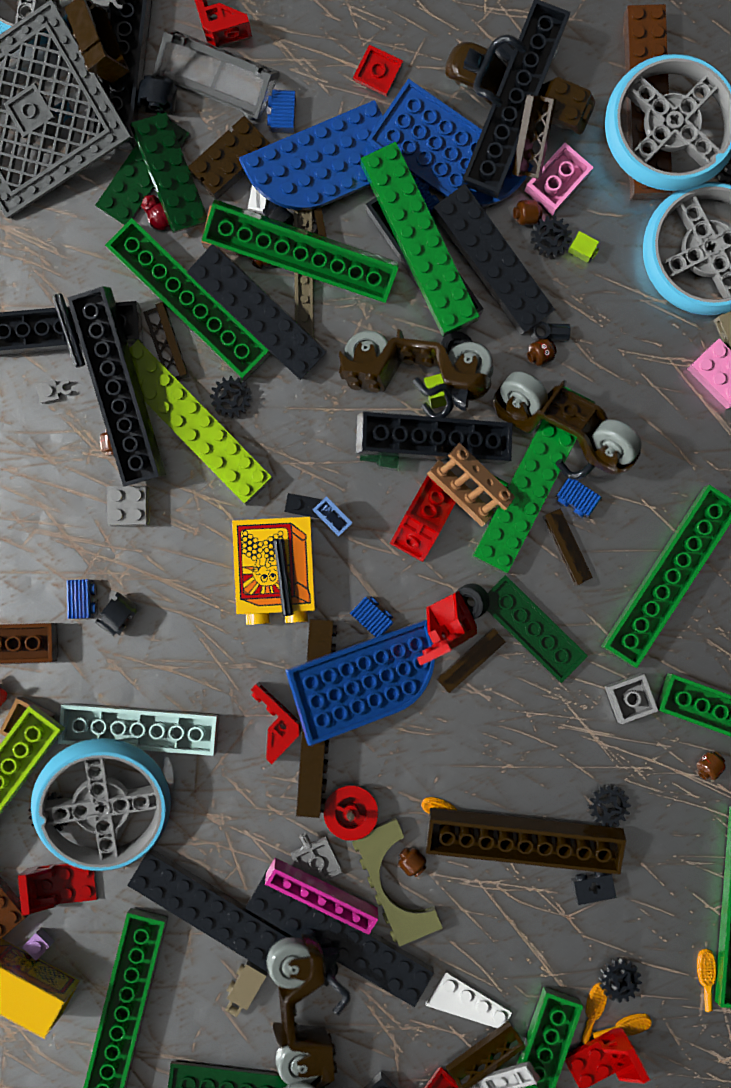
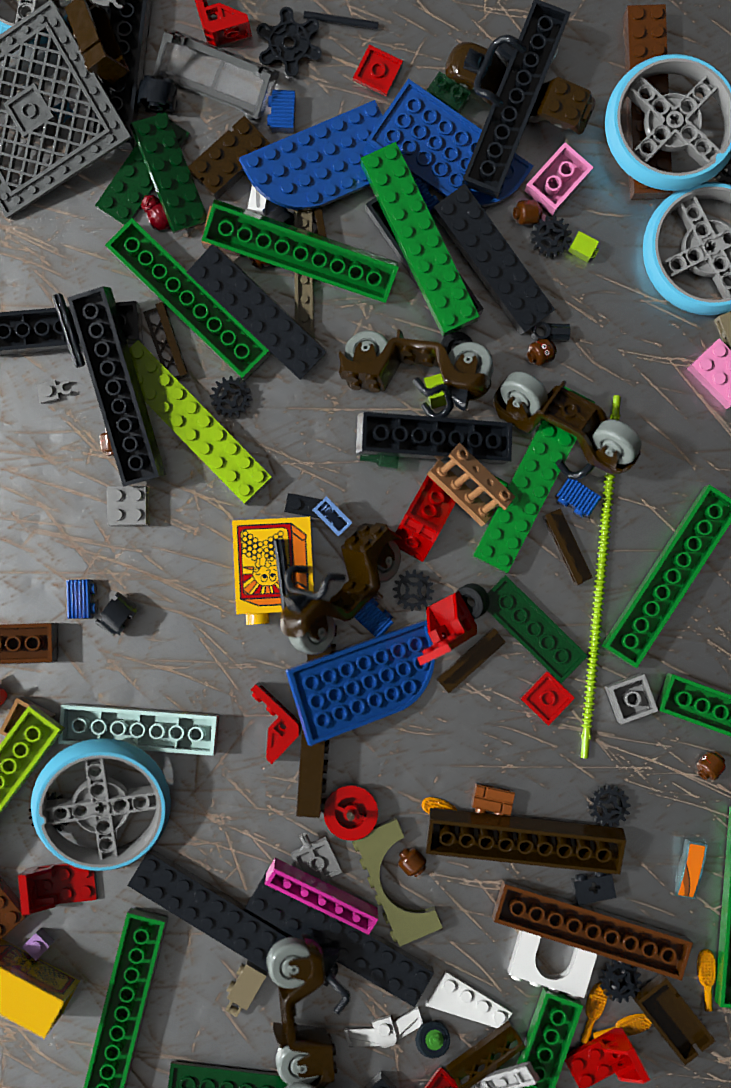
(285, 30): none -> black plate
(341, 20): none -> black piece
(370, 559): none -> dark brown piece
(384, 1031): none -> white plate
(423, 581): none -> black gear
(432, 1040): none -> black wheel
(449, 92): none -> clear green brick
(492, 799): none -> dark orange brick
(528, 132): dark brown fence -> none
(547, 698): none -> red plate
(571, 981): none -> white arch
(586, 733): none -> lime hose
(592, 930): none -> reddish brown brick
(673, 1018): none -> dark brown piece
(690, 868): none -> slope

